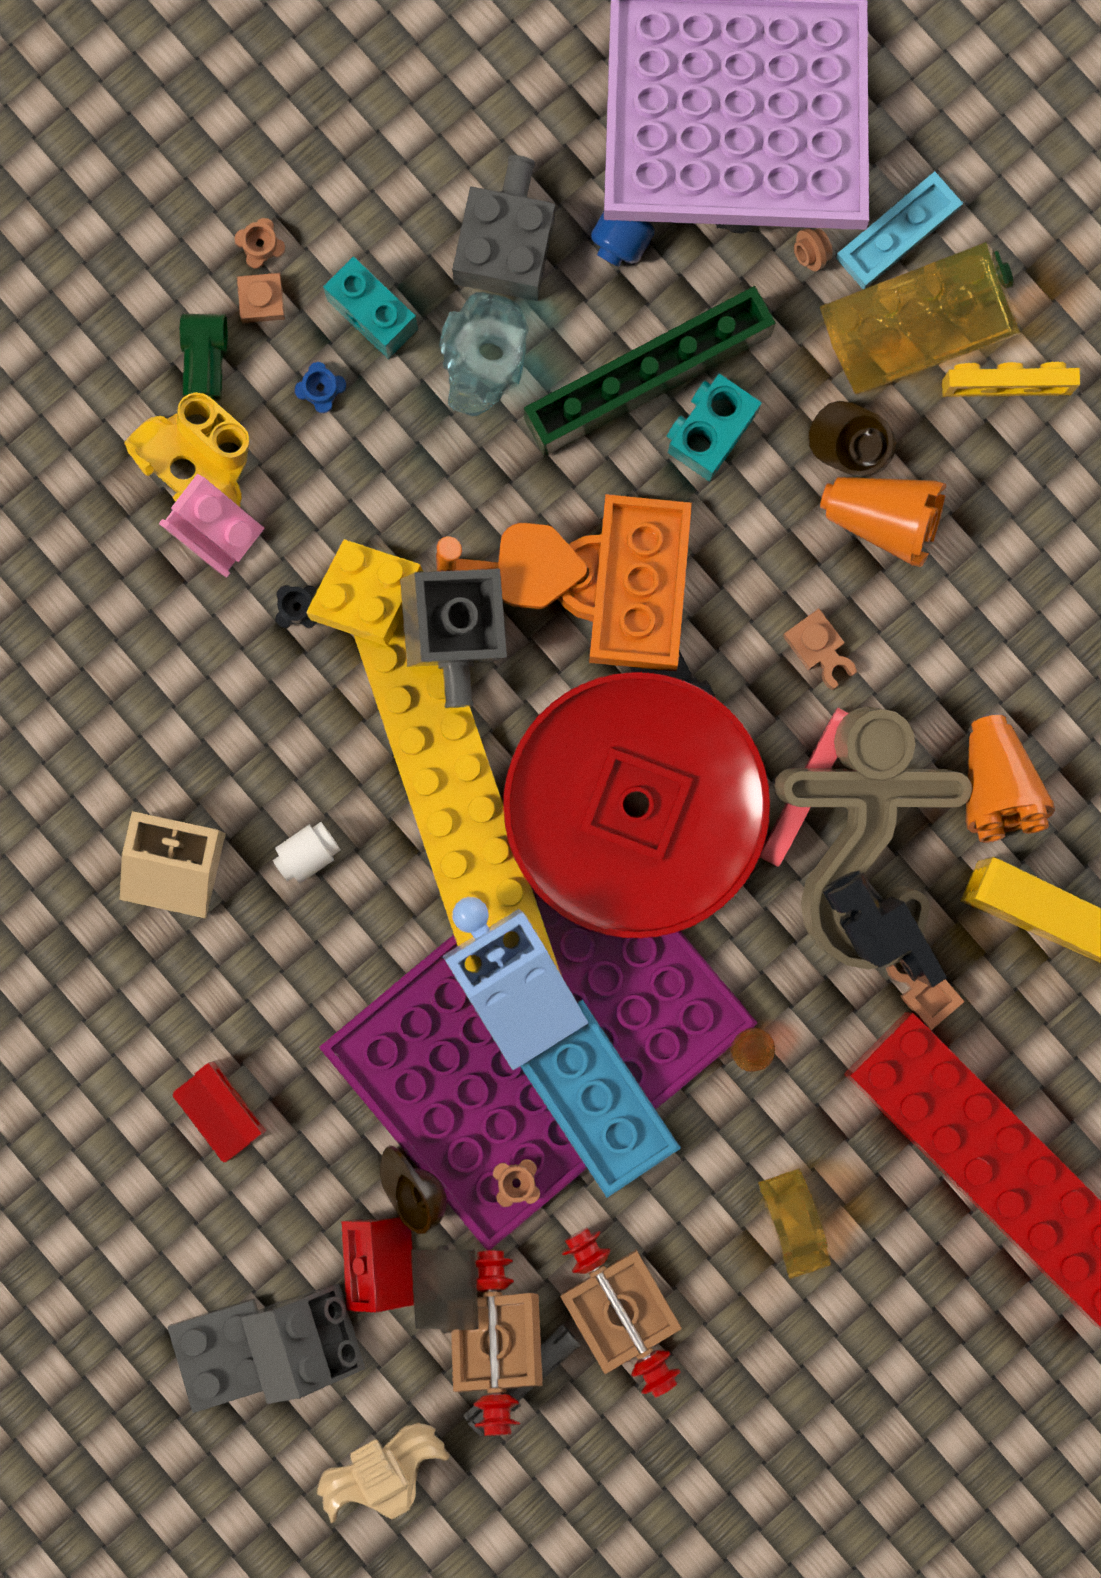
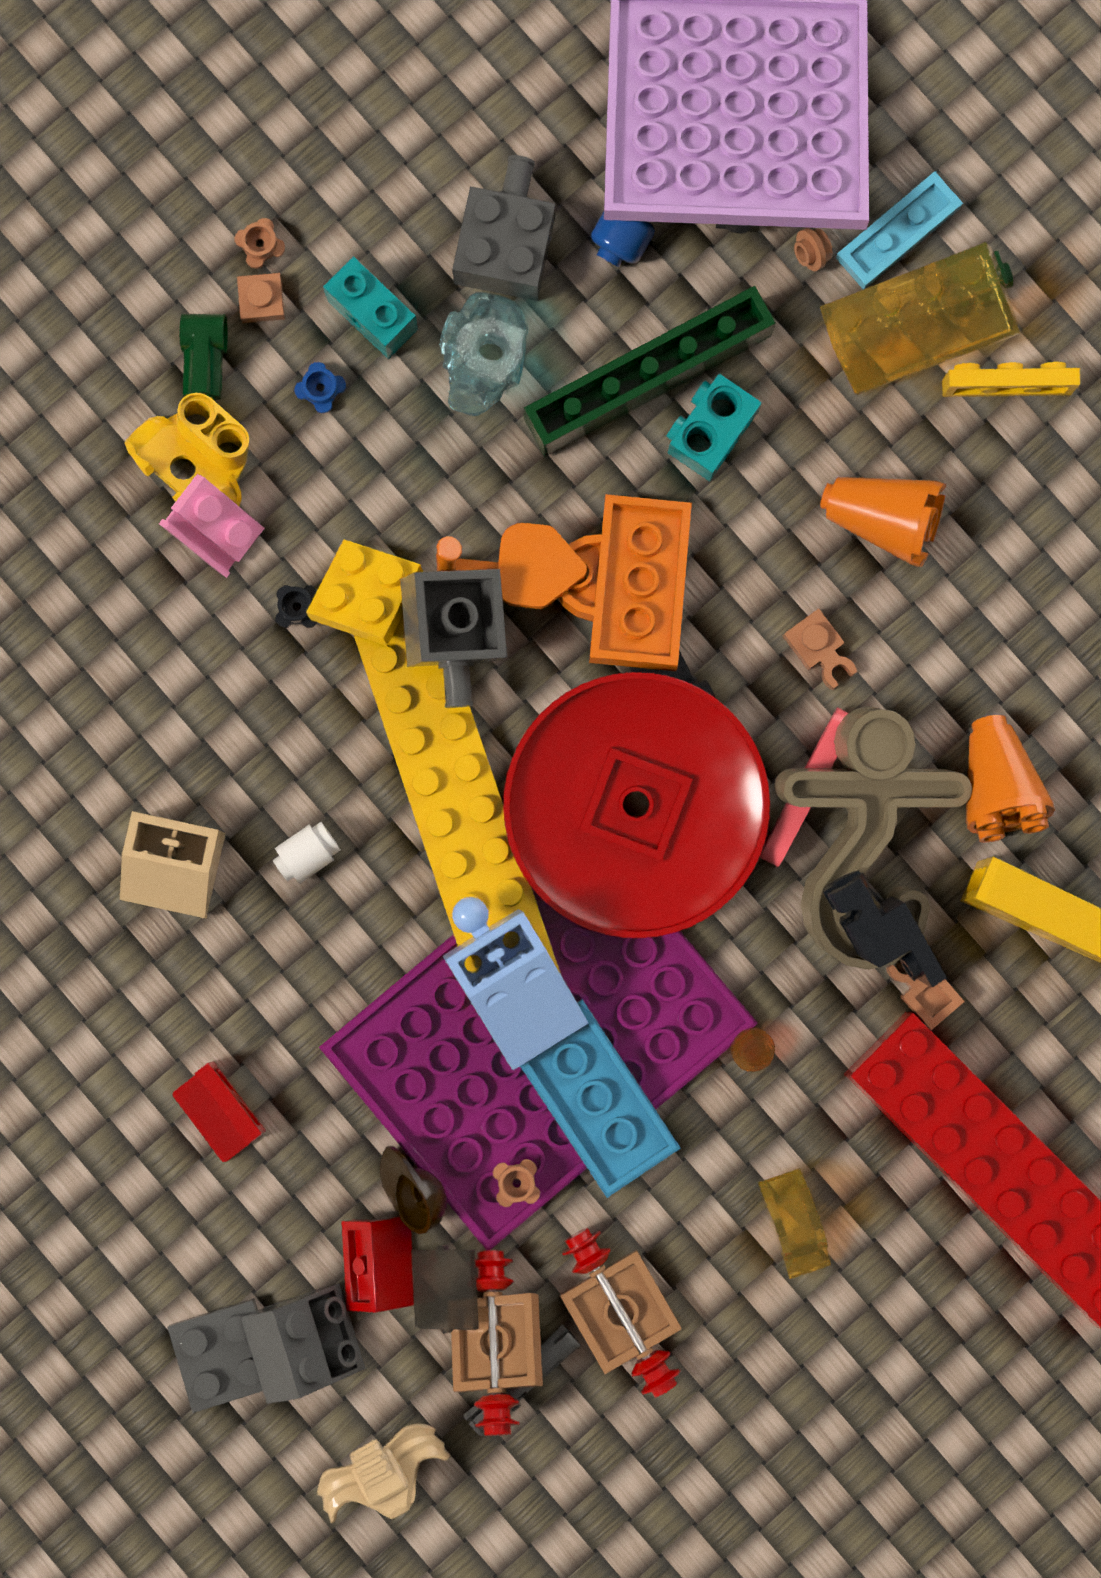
(852, 439): dark brown cap -> none

